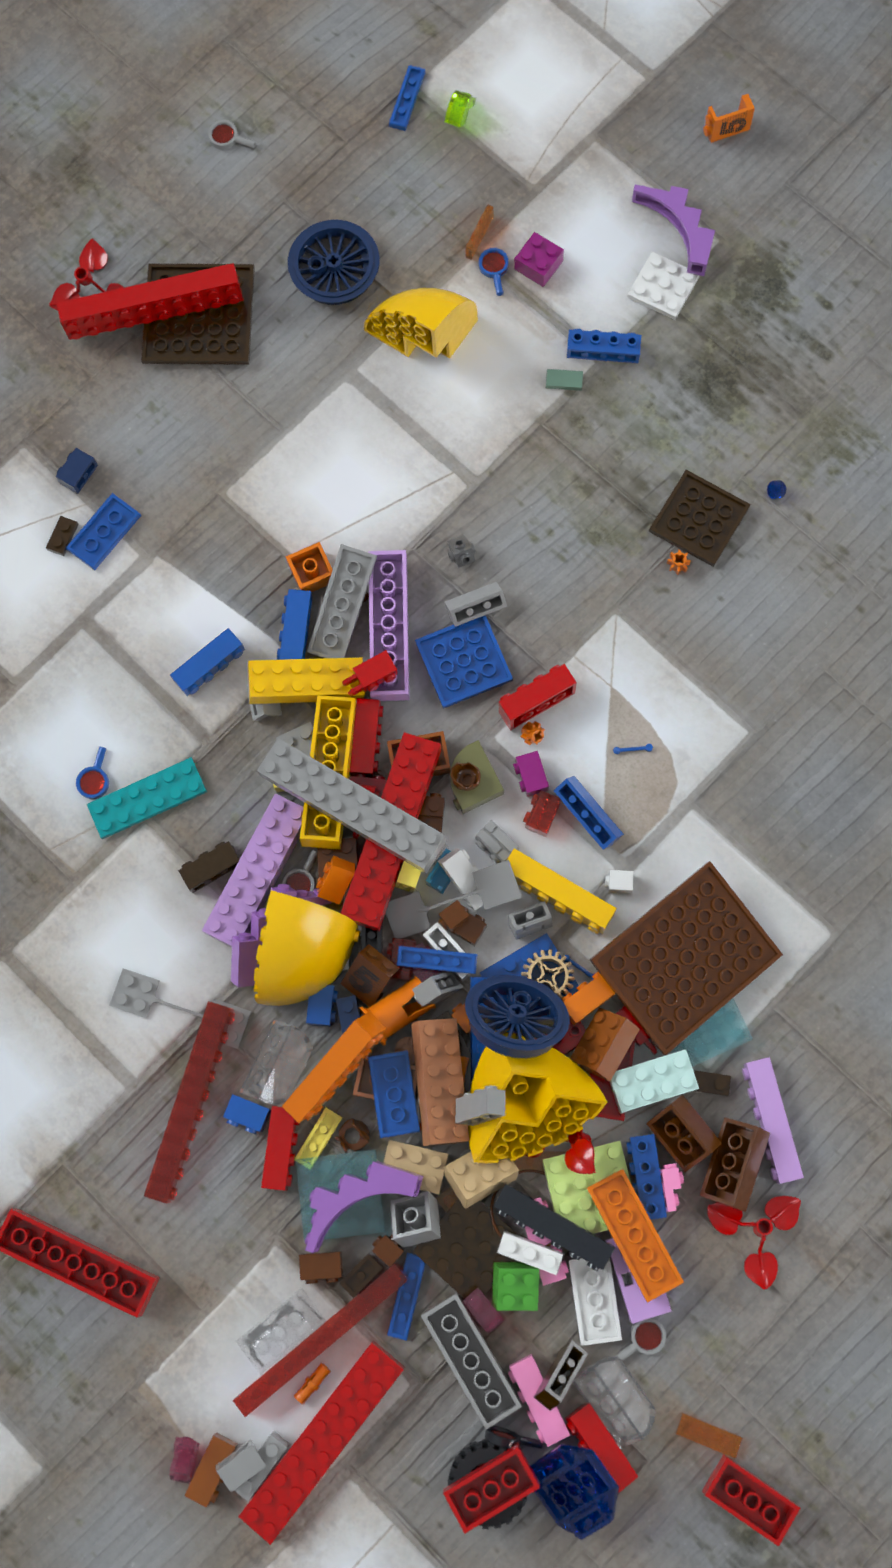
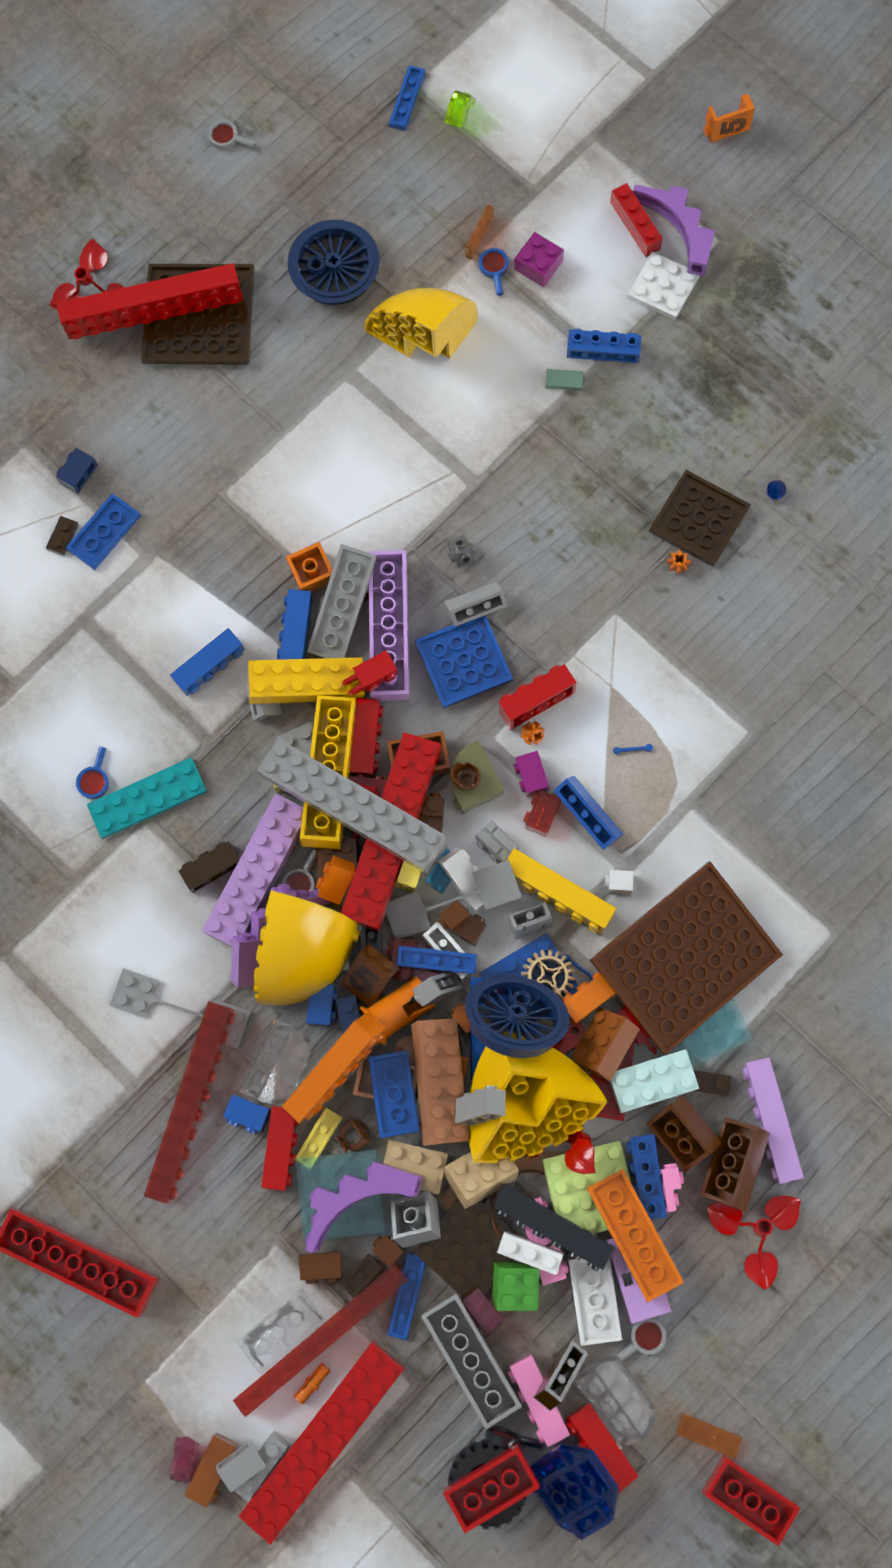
(636, 219): none -> red brick

